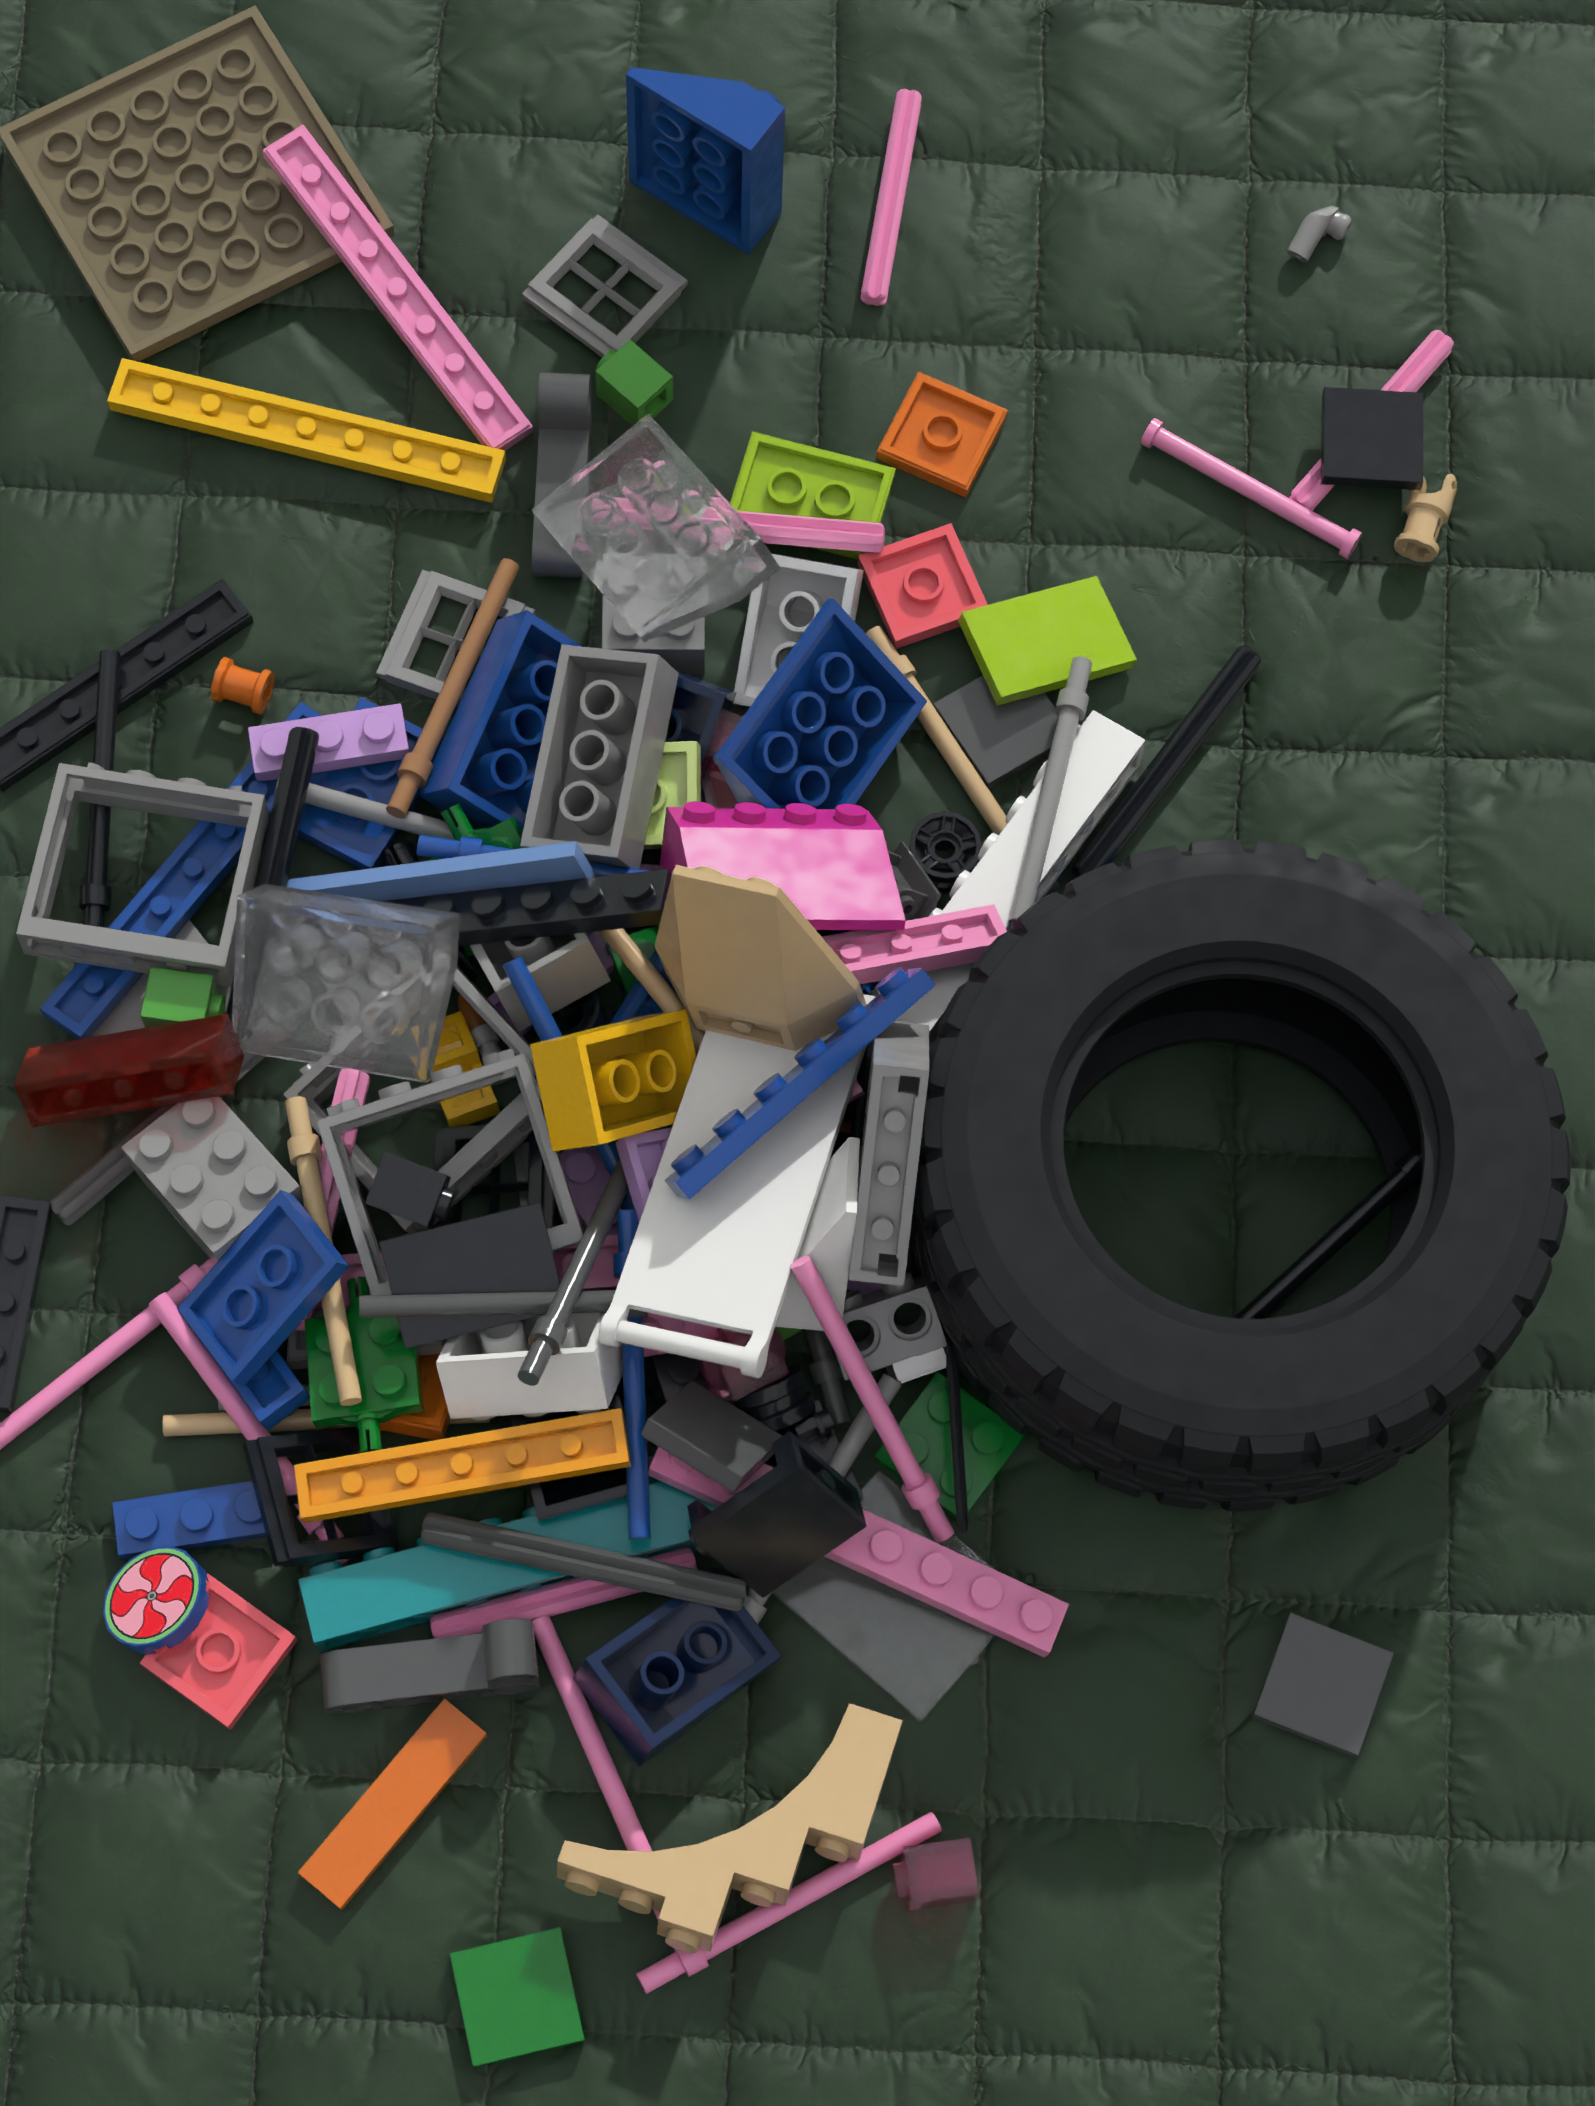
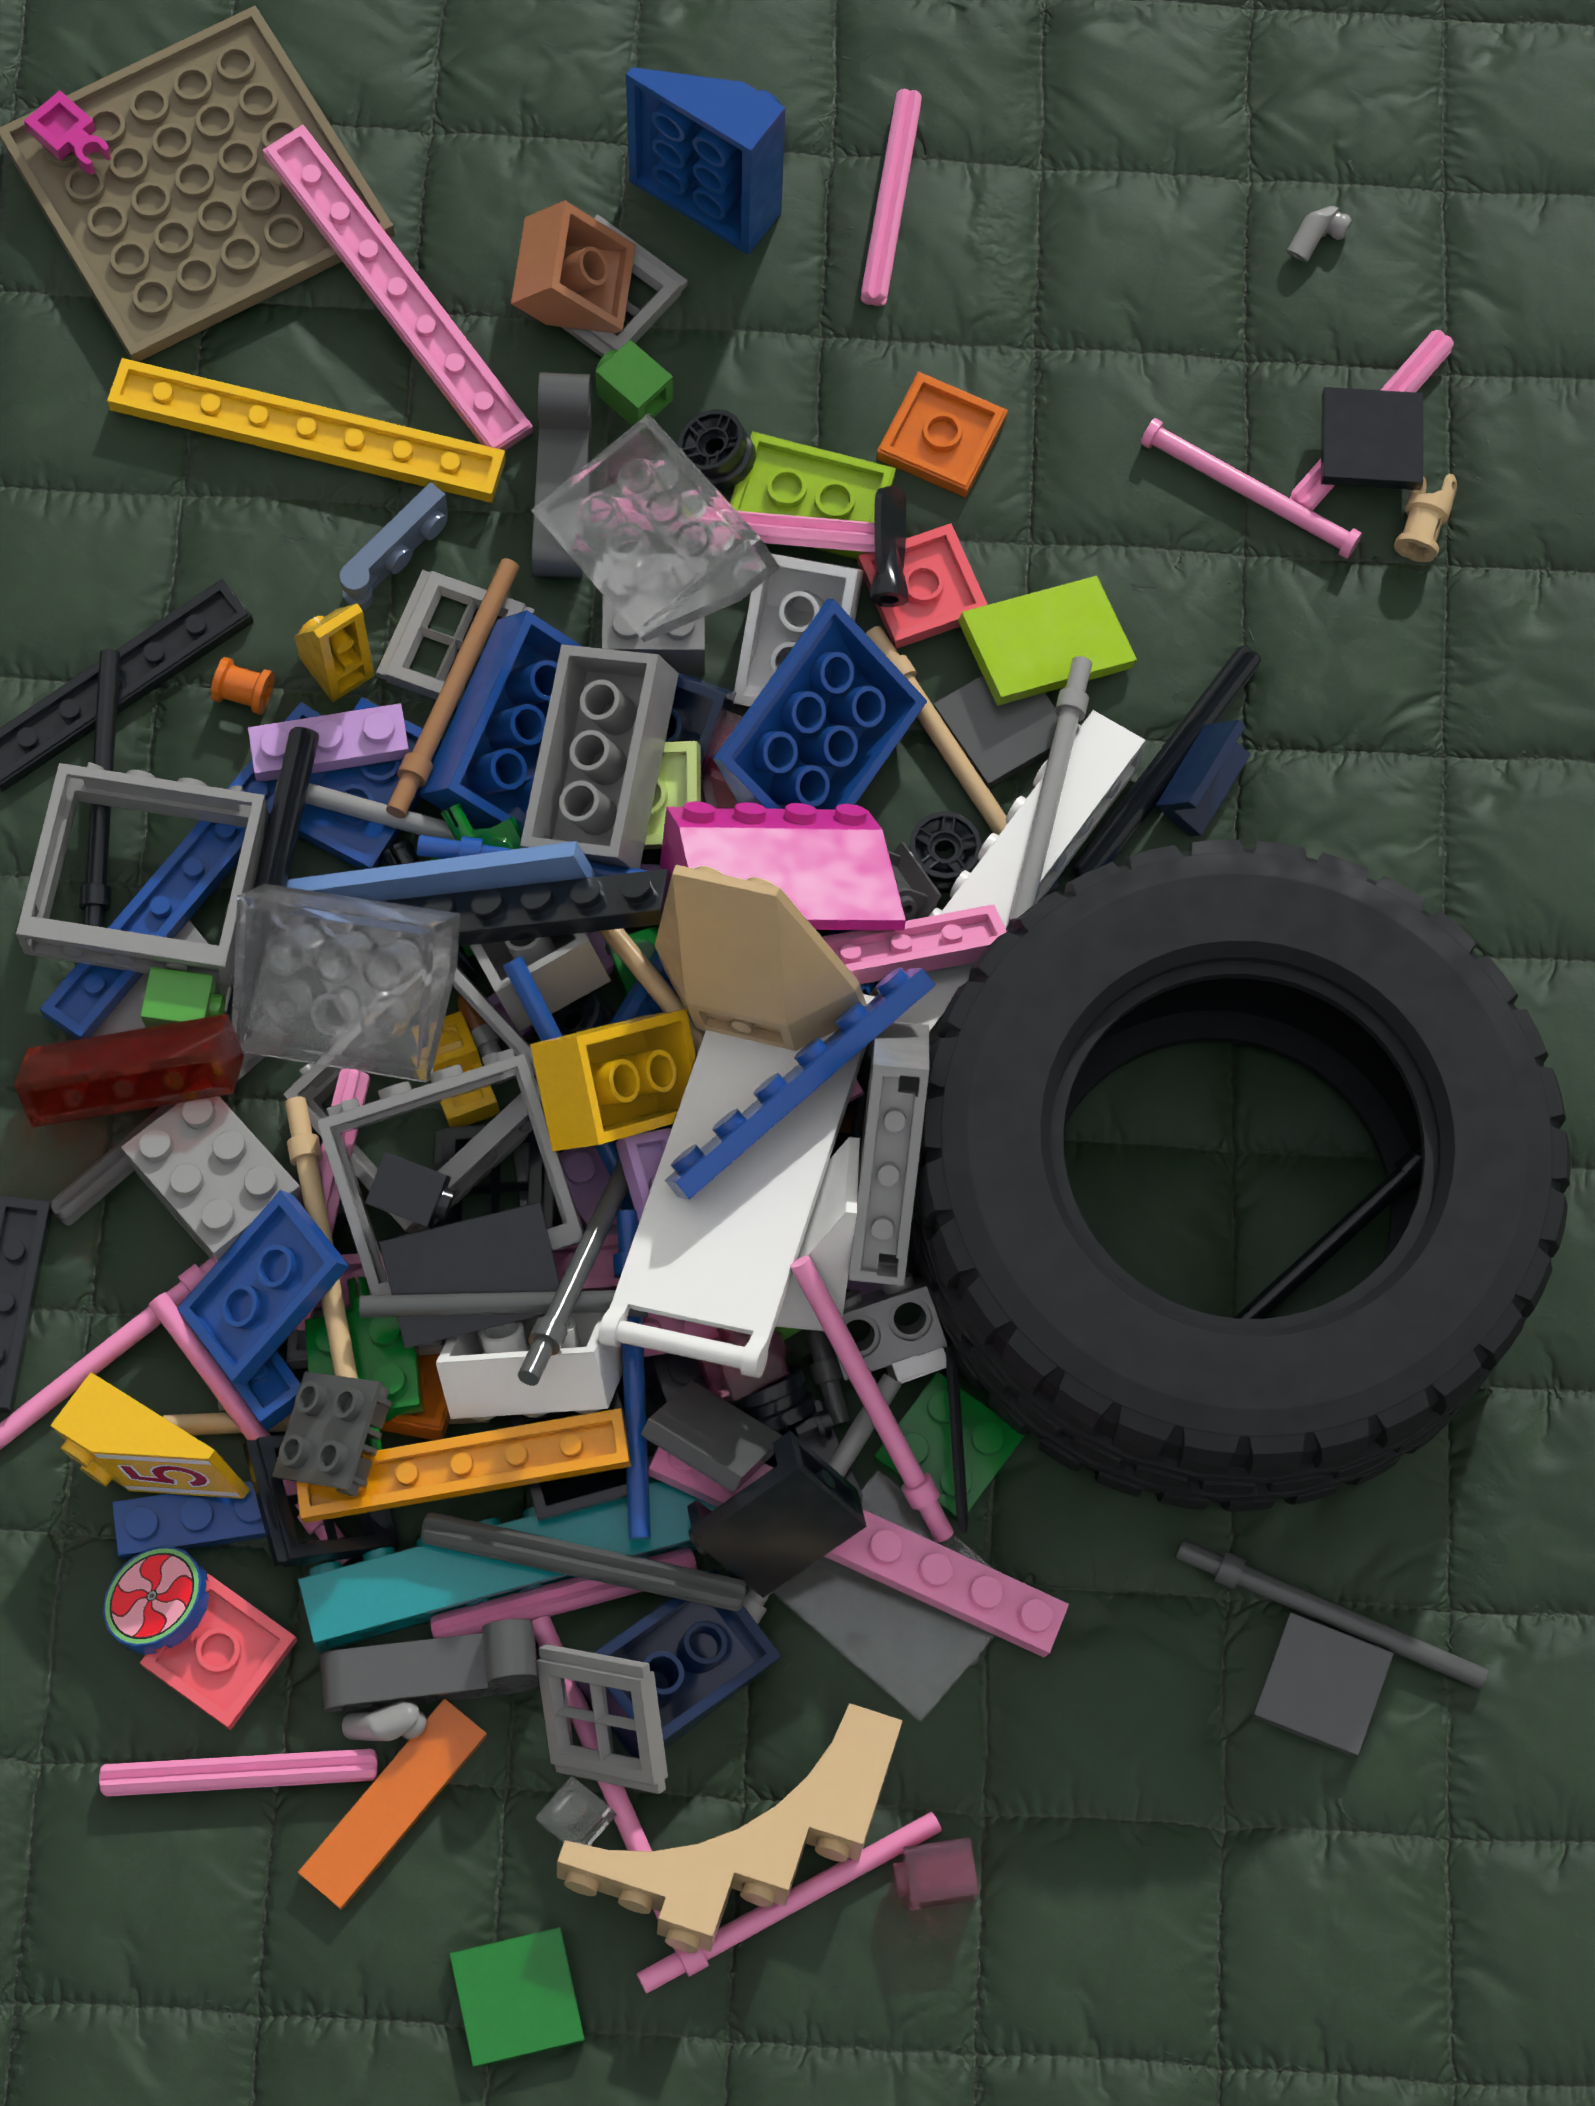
(66, 129): none -> dark pink plate
(139, 1448): none -> yellow slope
(238, 1772): none -> bright pink axle
(330, 1432): none -> dark grey hinge
(336, 650): none -> yellow slope
(385, 1723): none -> light grey arm
(393, 546): none -> sand blue plate
(573, 270): none -> nougat slope
(575, 1814): none -> clear plate
(602, 1671): none -> light grey piece
(721, 432): none -> black wheel
(889, 582): none -> black piece
(1204, 777): none -> dark blue panel
(1232, 1571): none -> dark grey bar

